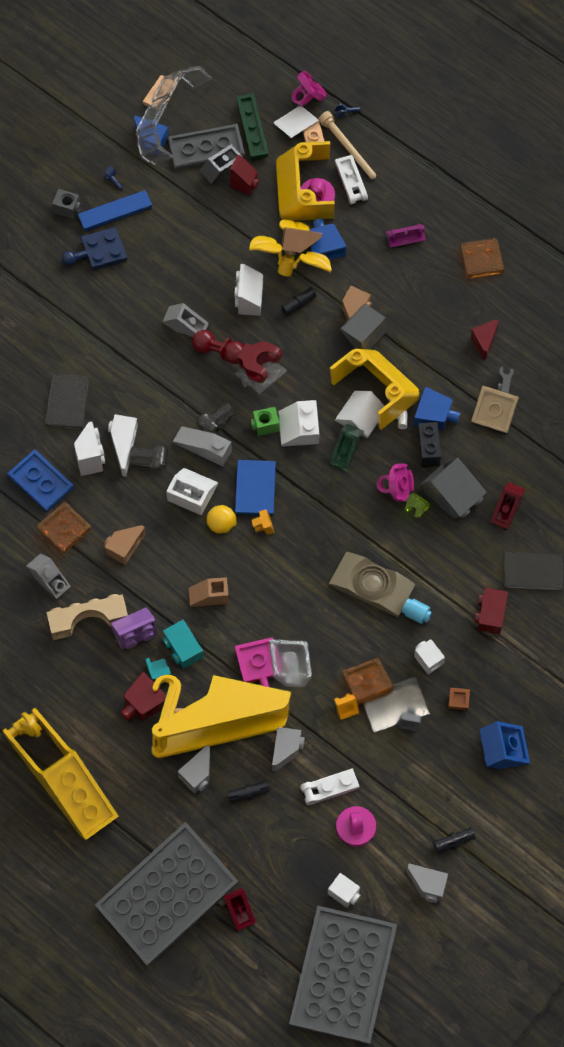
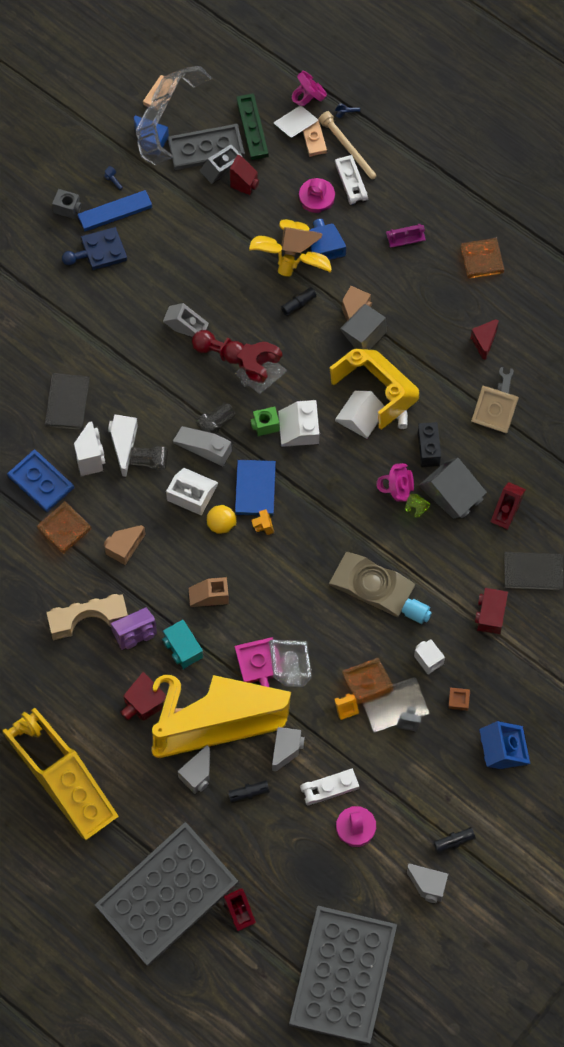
(48, 575): light grey slope -> none
(157, 668): teal panel -> none
(248, 291): white slope -> none
(298, 203): yellow windscreen -> none
(344, 891): white brick -> none
(346, 446): clear green slope -> none
(435, 408): blue torso -> none

